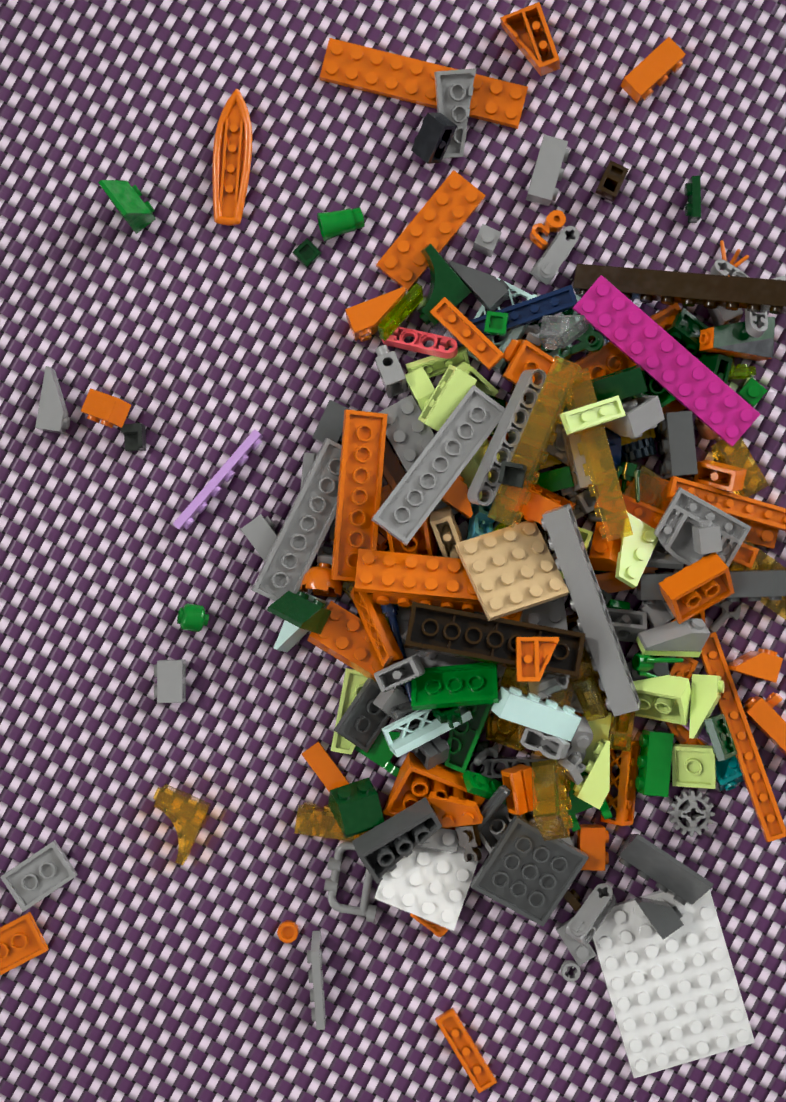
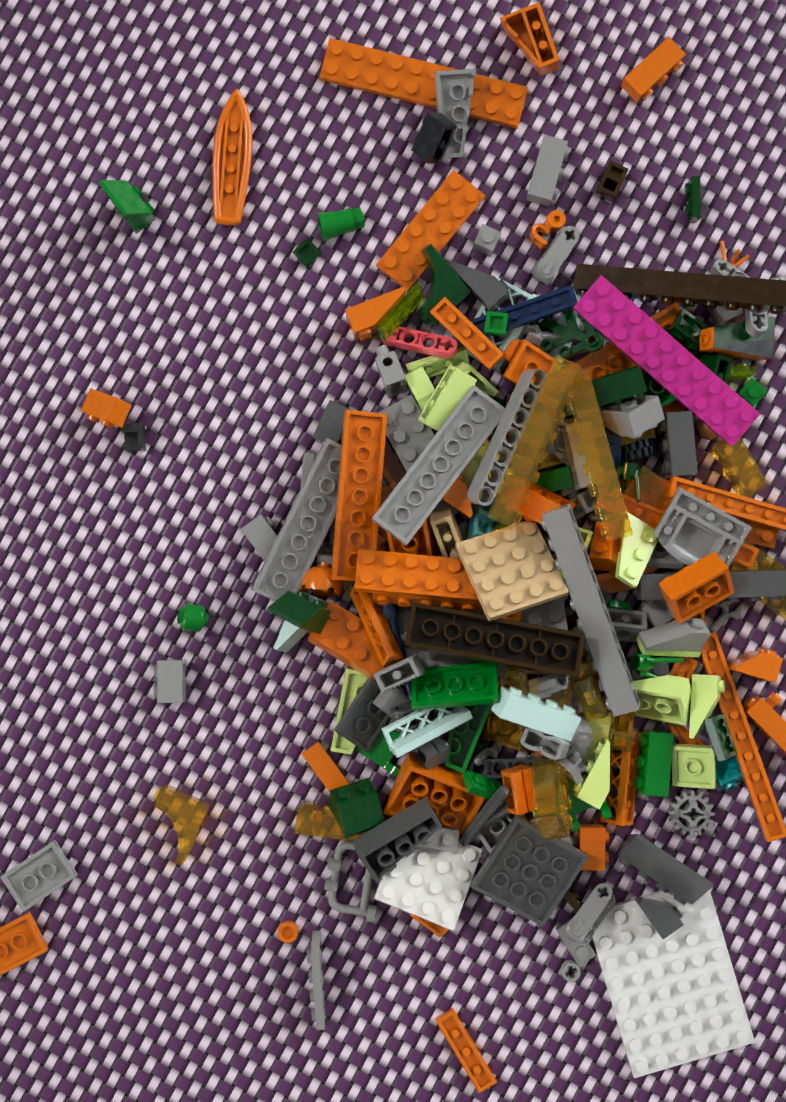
(52, 409): light grey slope -> none
(213, 488): lavender plate -> none
(449, 715): dark green plate -> none
(455, 811): orange wing -> none
(469, 837): dark brown plate -> none
(512, 474): pearl dark grey panel -> none
(533, 656): orange wing -> none
(561, 330): clear slope -> none
(592, 415): yellowish green tile -> none
(706, 537): light grey brick -> none
(720, 475): orange brick -> none

